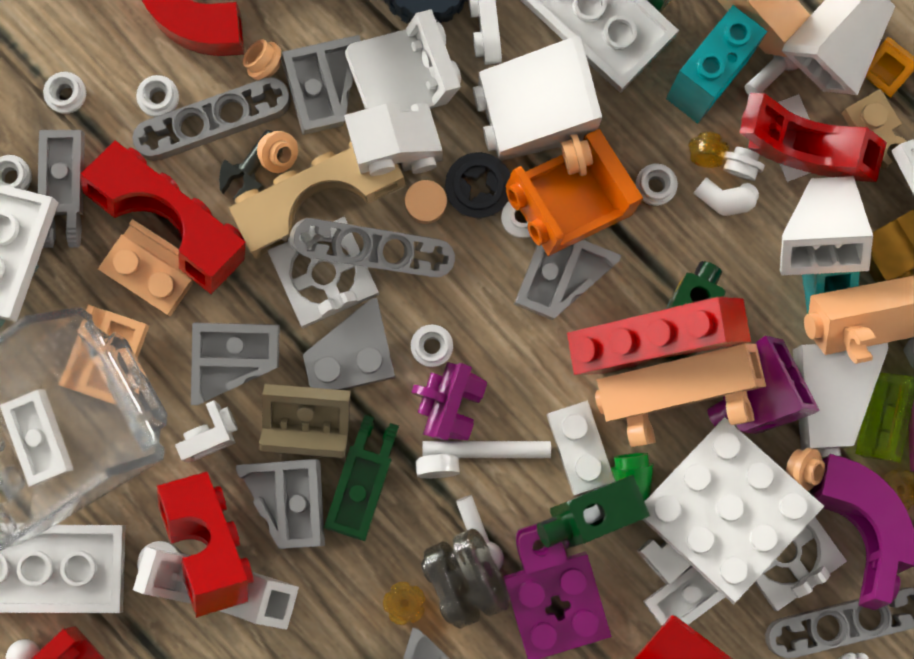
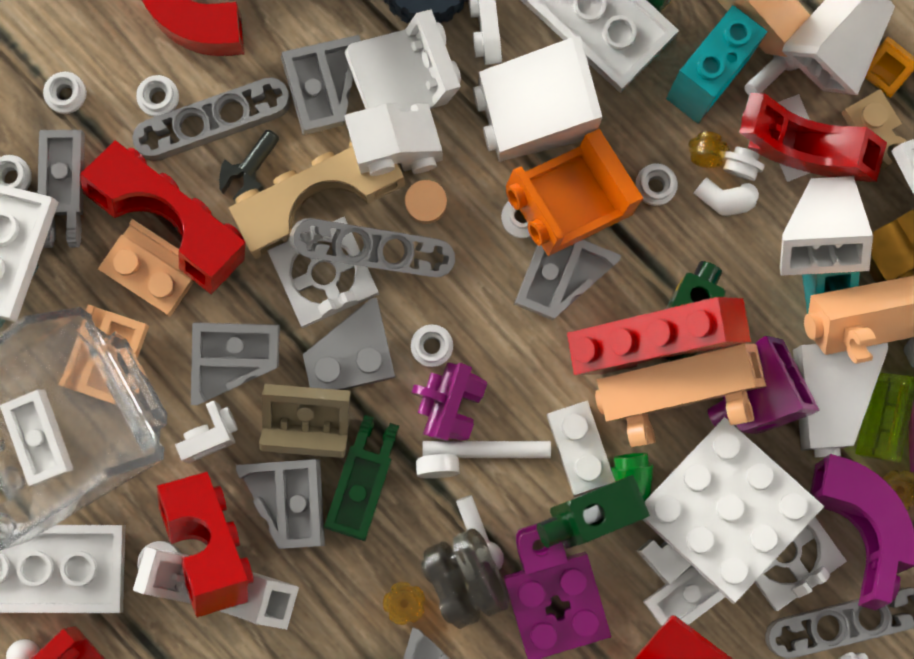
(262, 59): light nougat plate -> none
(269, 147): light nougat plate -> none
(472, 167): black gear -> none
(576, 155): light nougat plate -> none
(806, 467): light nougat plate -> none

